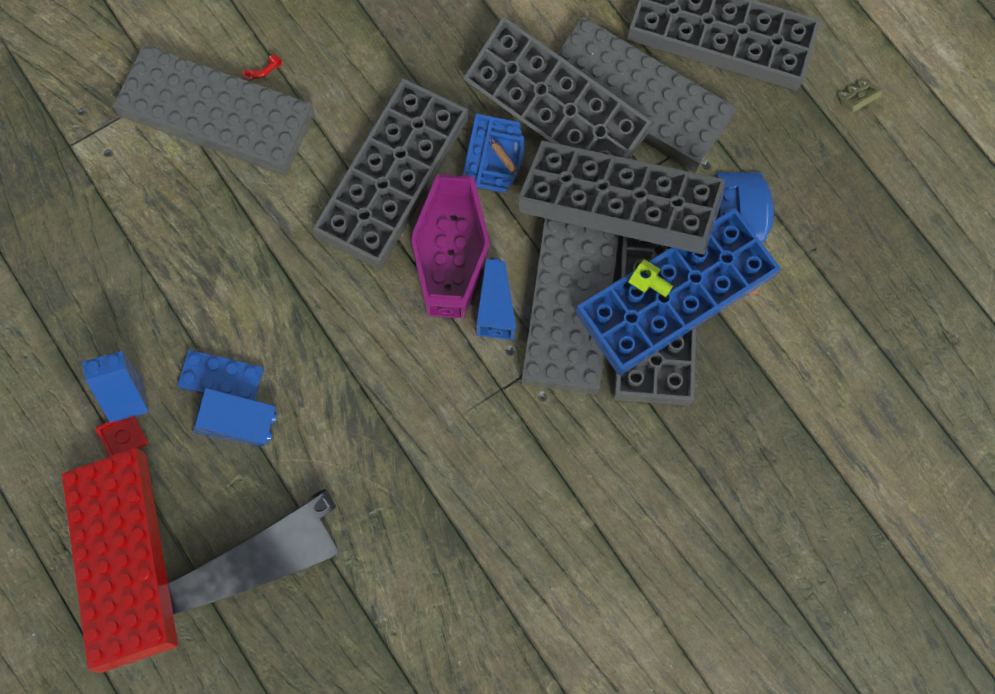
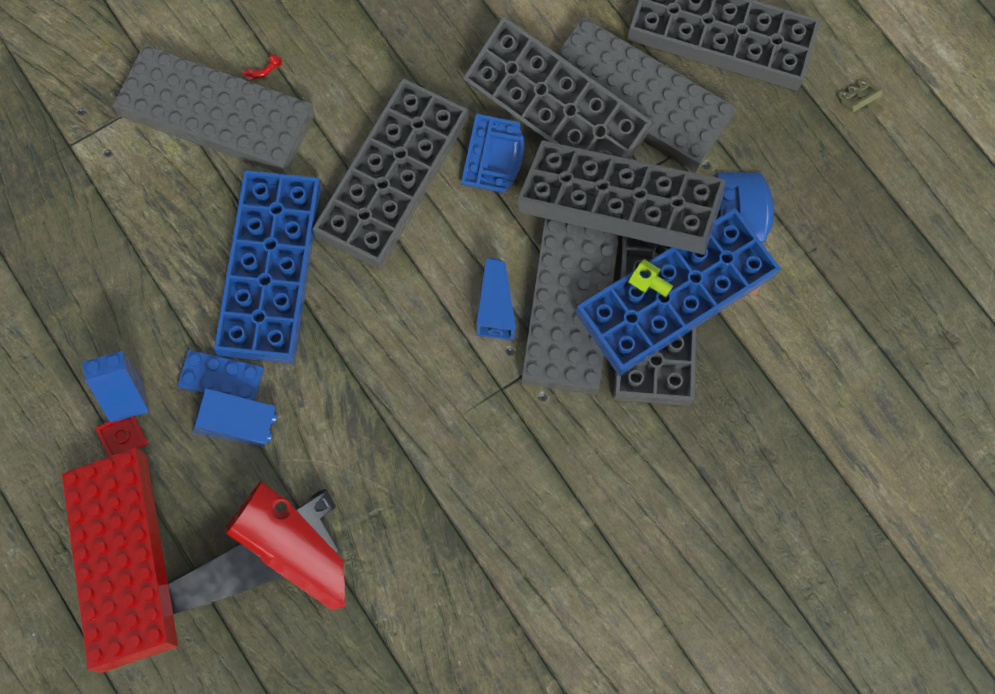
(268, 267): none -> blue brick
(289, 545): none -> red panel
(438, 234): magenta container -> none
(503, 157): medium nougat piece -> none

